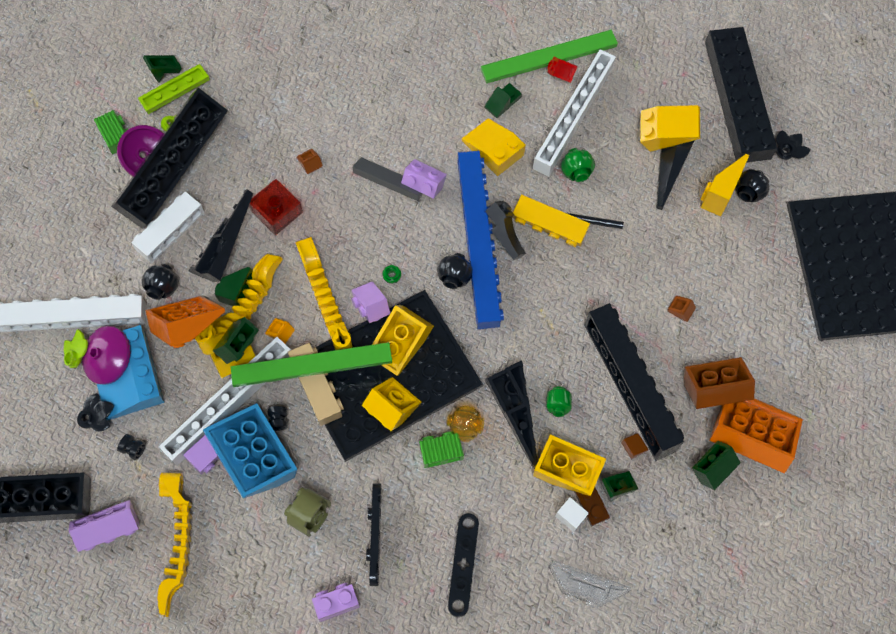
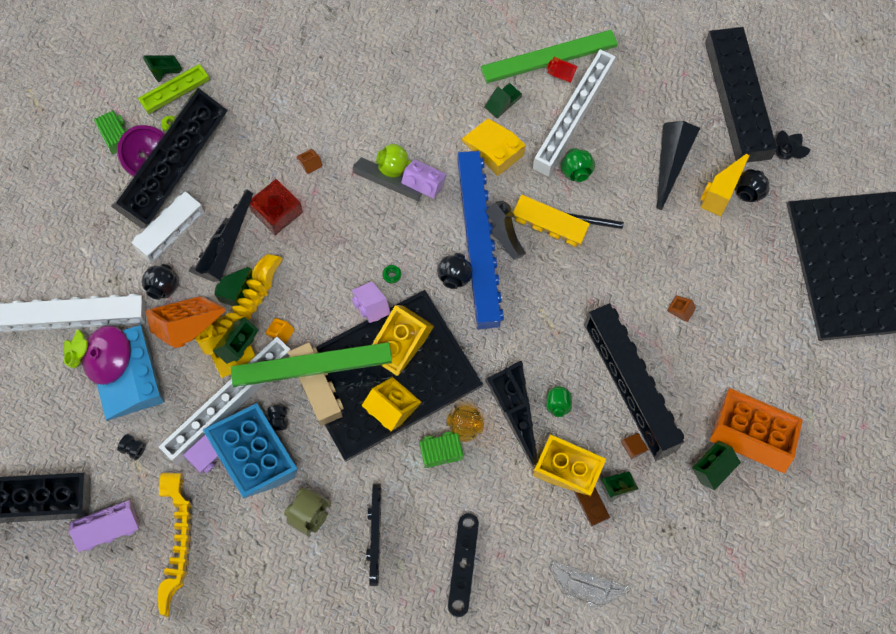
(97, 413): black plate -> none
(323, 294): yellow piece -> none
(336, 602): lavender brick -> none
(392, 160): none -> lime plant
(571, 514): white panel -> none
(669, 126): yellow slope -> none
(719, 383): dark orange brick -> none

